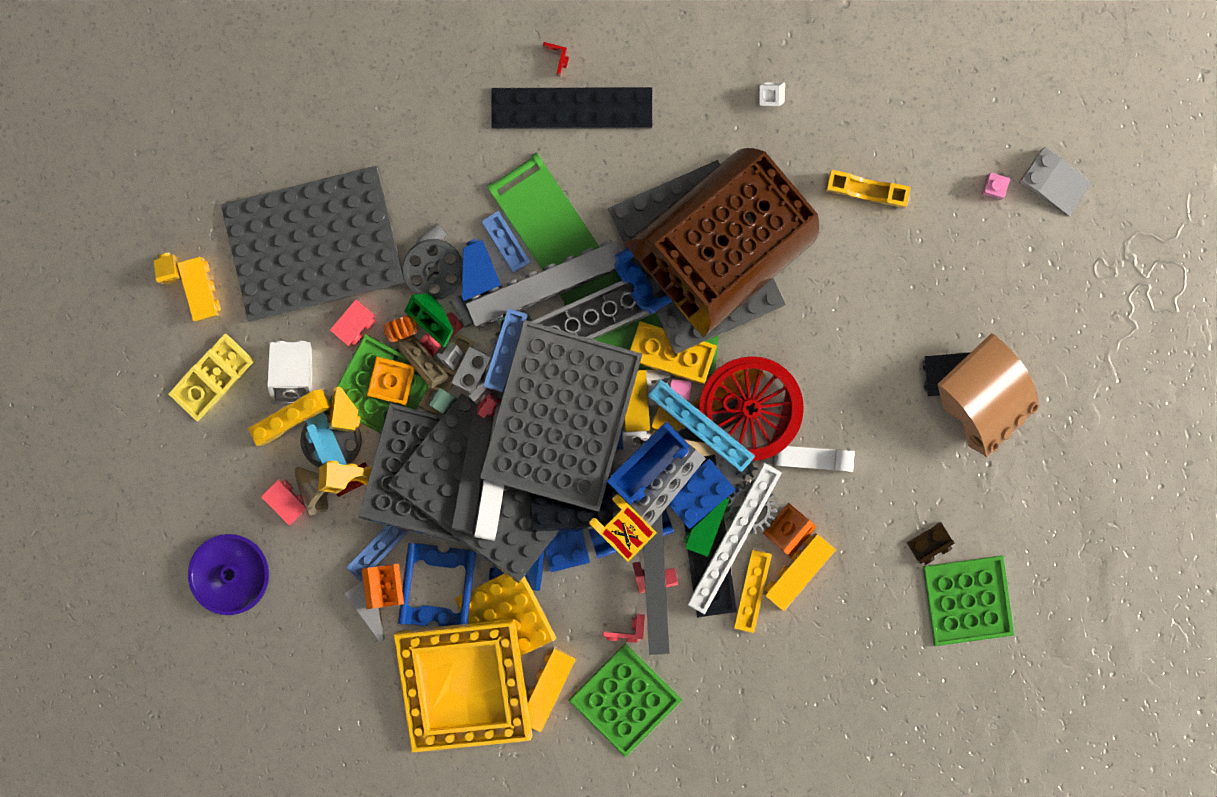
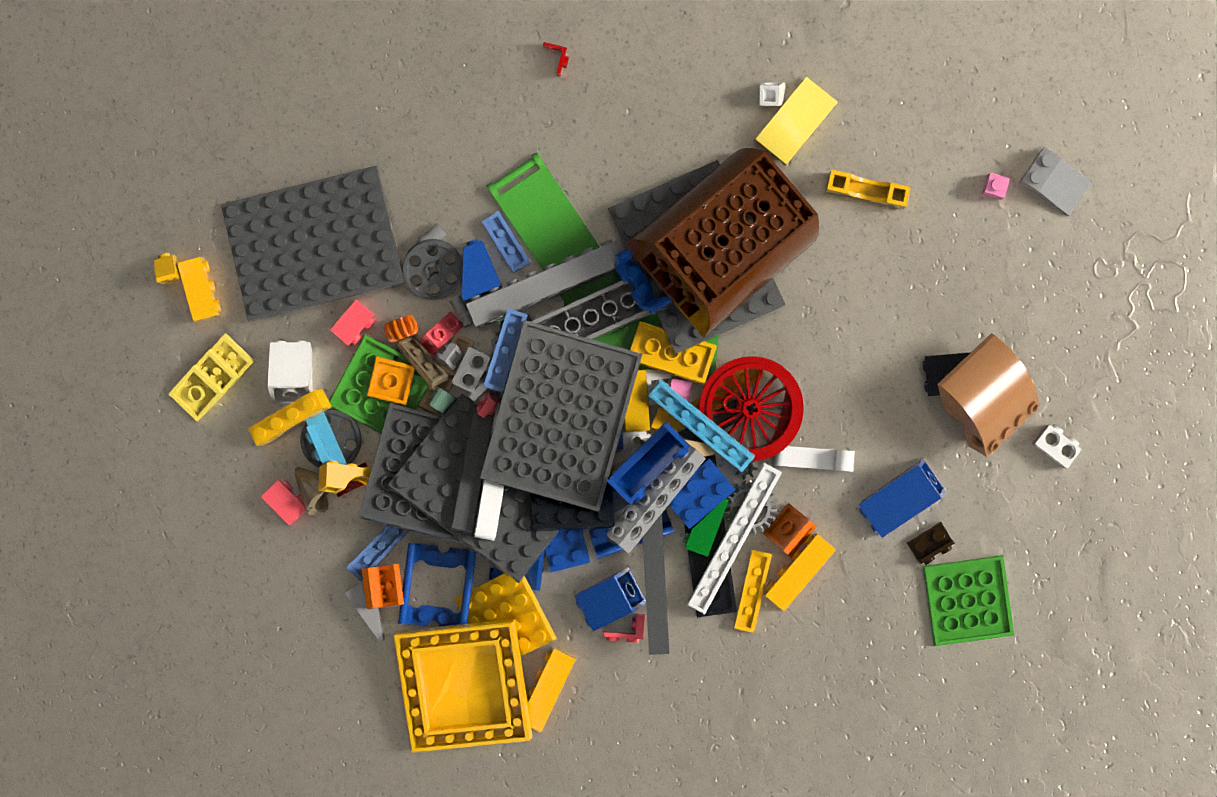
(228, 574): dark purple dish -> none
(343, 412): yellow slope -> none
(430, 316): green slope -> none
(571, 108): black plate -> none
(610, 599): none -> blue slope
(625, 700): bright green tile -> none
(626, 531): flag -> none
(670, 577): coral bracket -> none
(796, 121): none -> light yellow slope
(902, 498): none -> blue slope
(1054, 450): none -> white brick

